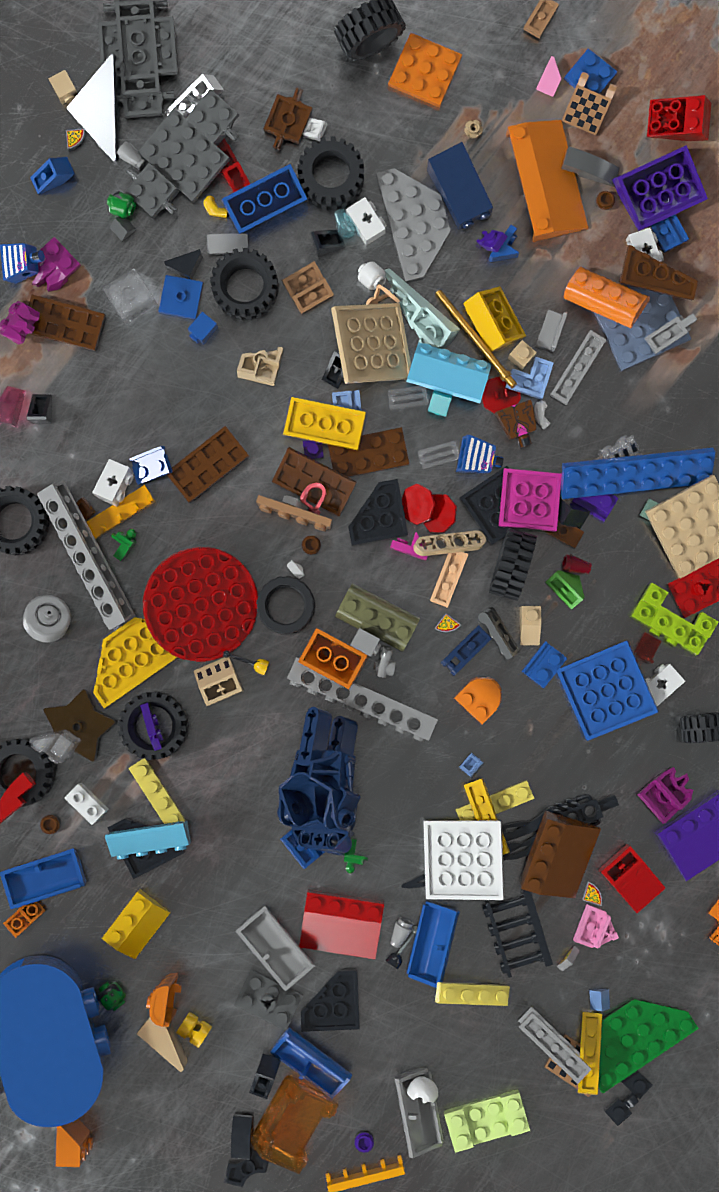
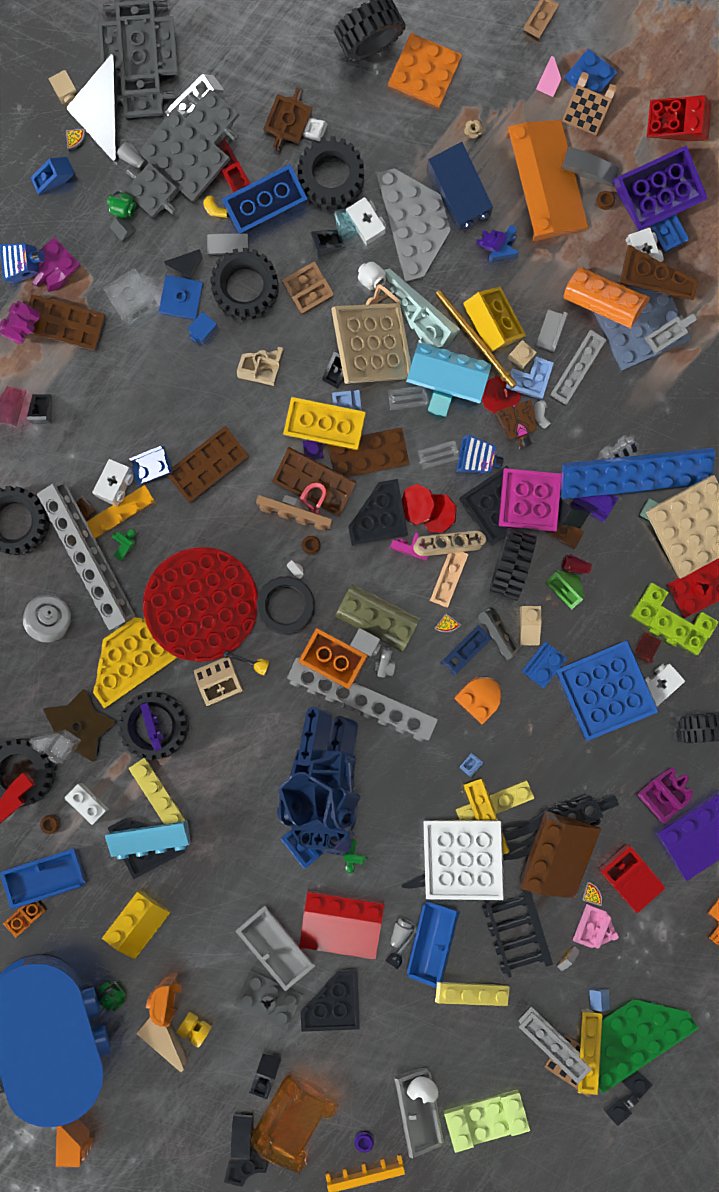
(311, 1063): blue container -> none

